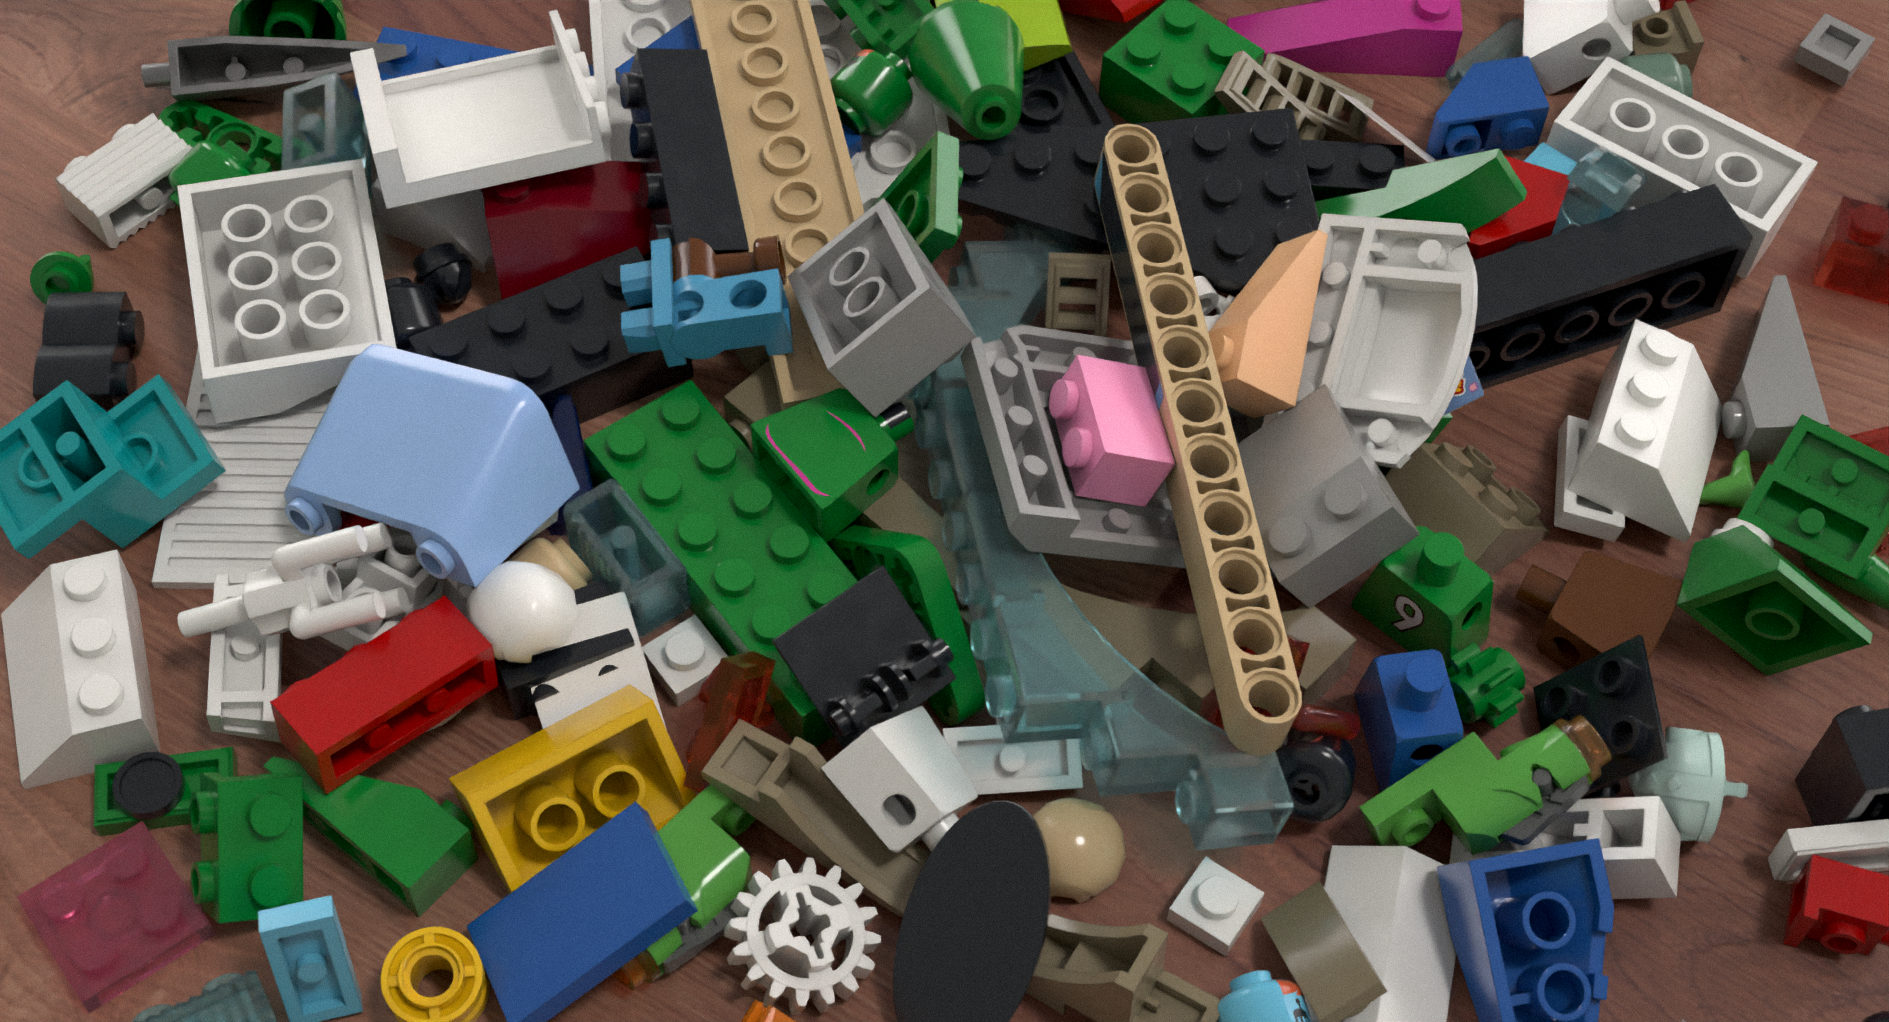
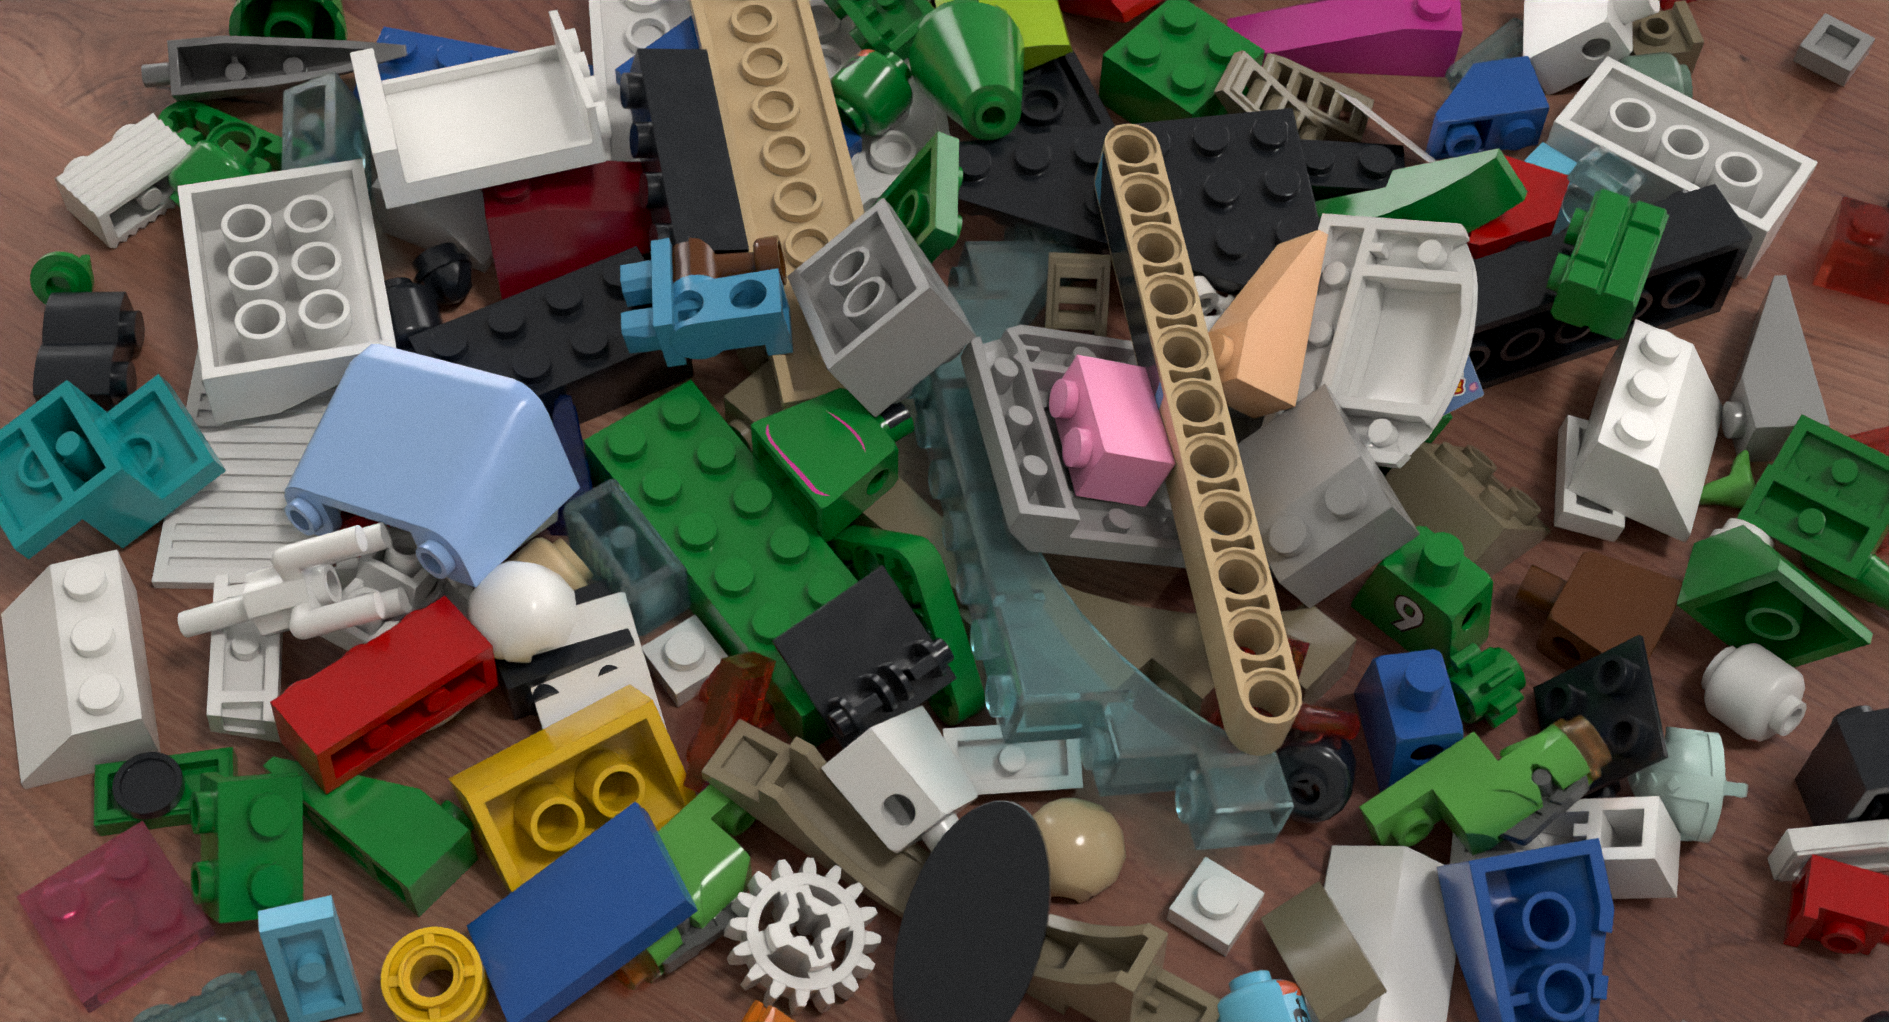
(1608, 263): none -> green brick
(1754, 692): none -> white head

